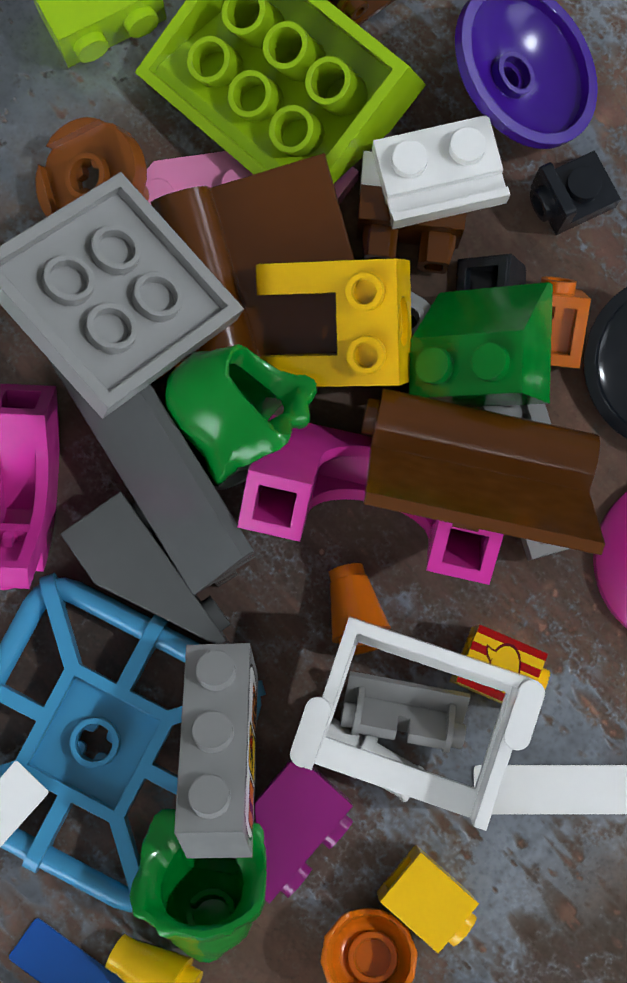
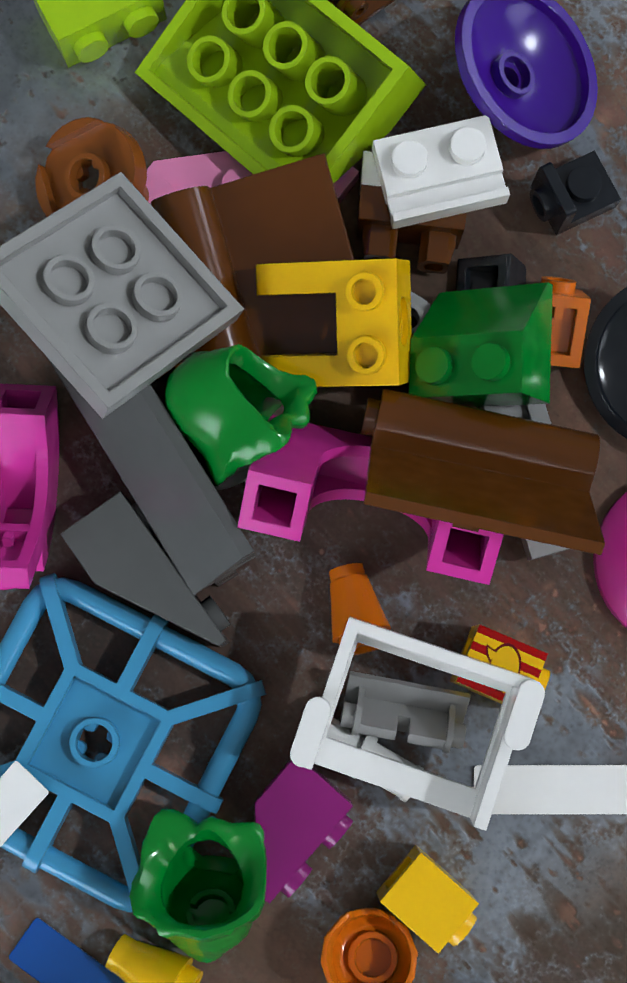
(217, 752): light grey brick -> none

